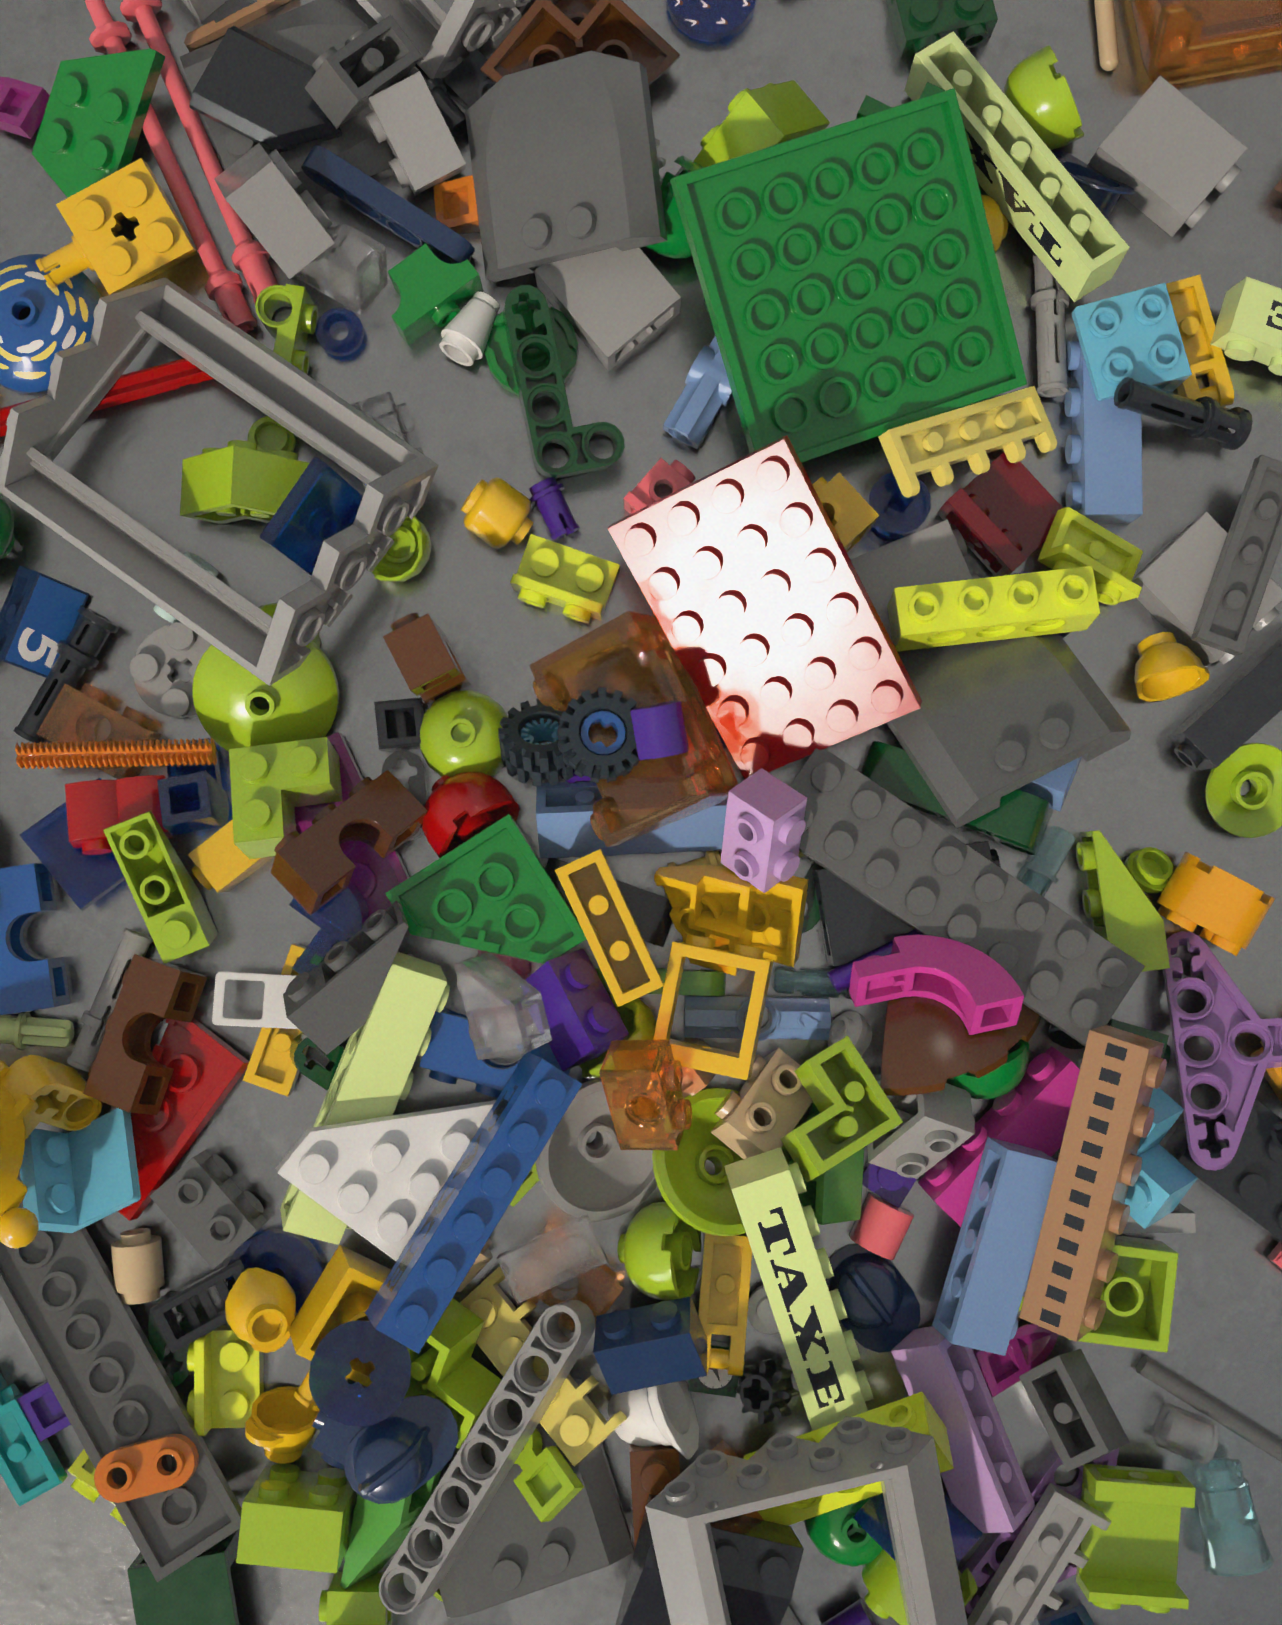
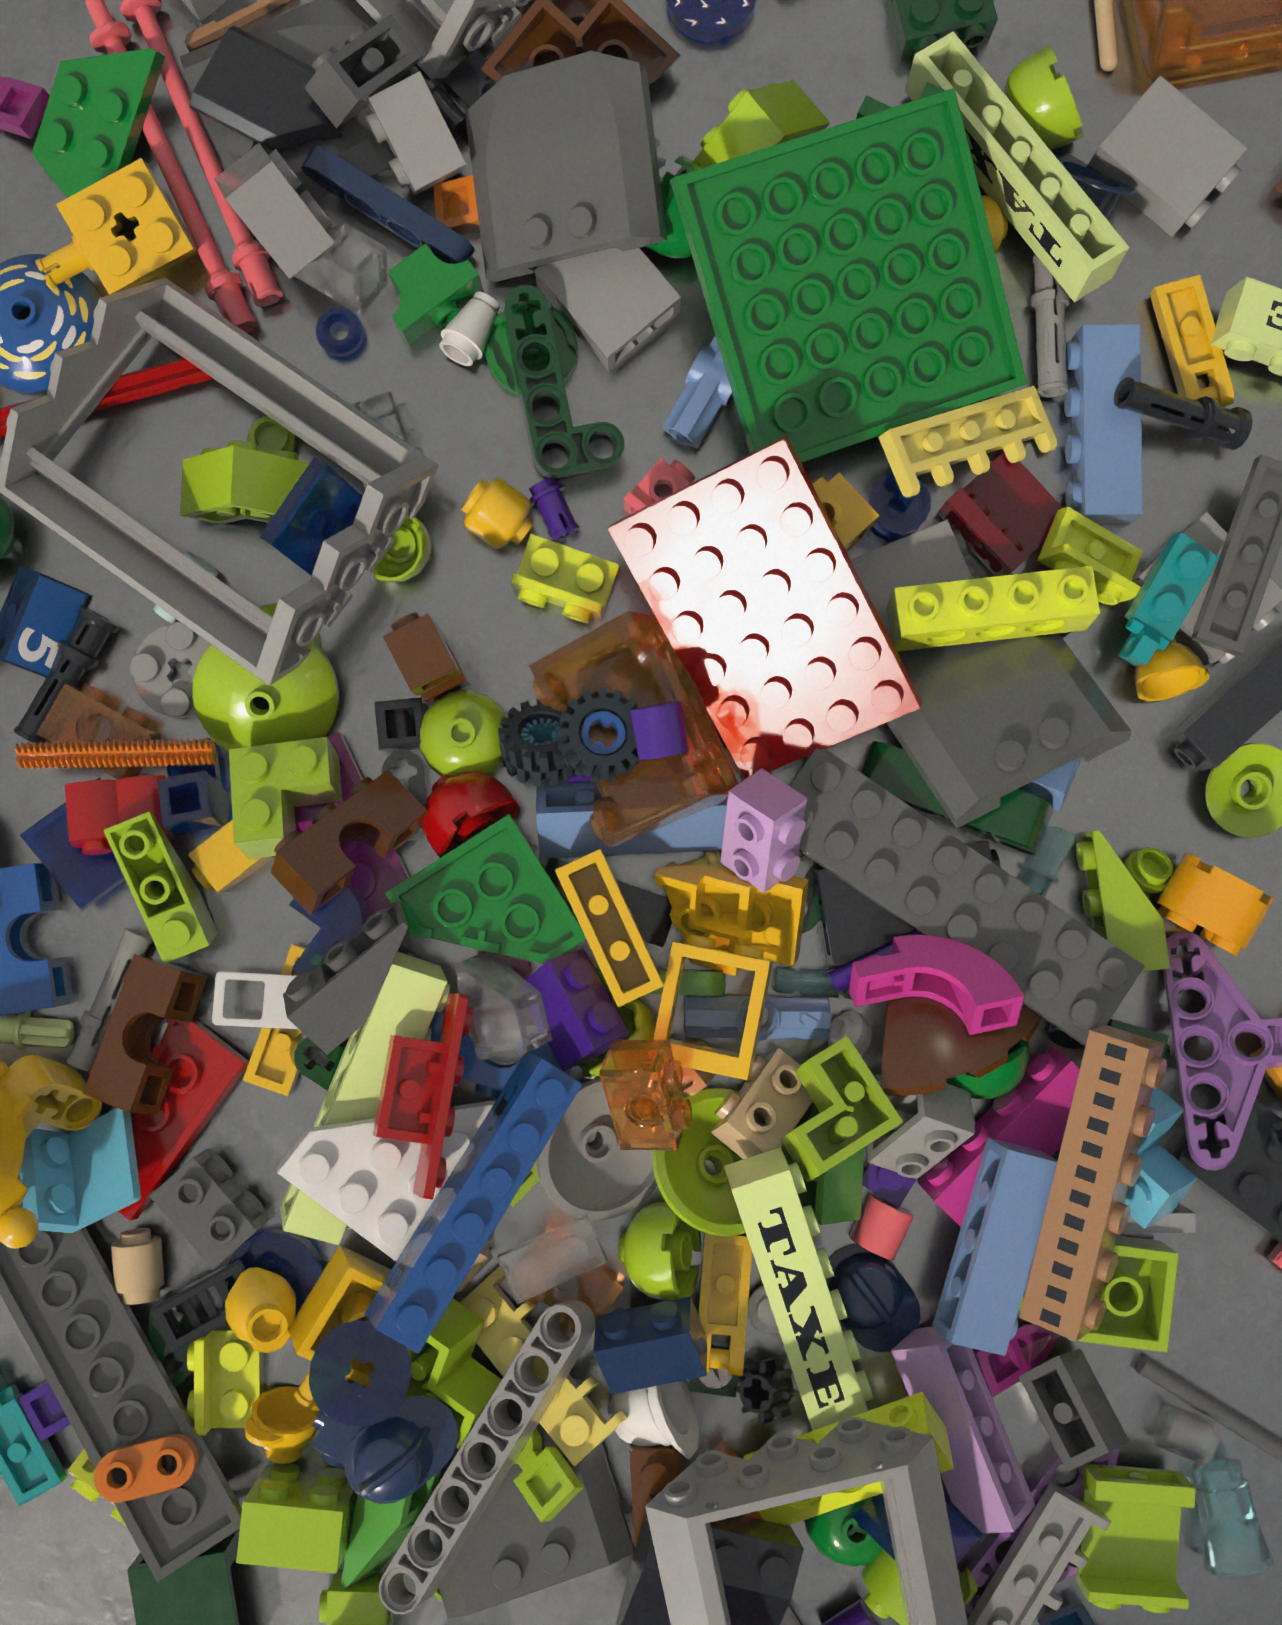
(293, 332): lime plate -> none
(419, 1092): none -> red bracket
(1132, 338): medium azure bracket -> none
(1166, 597): none -> teal hinge

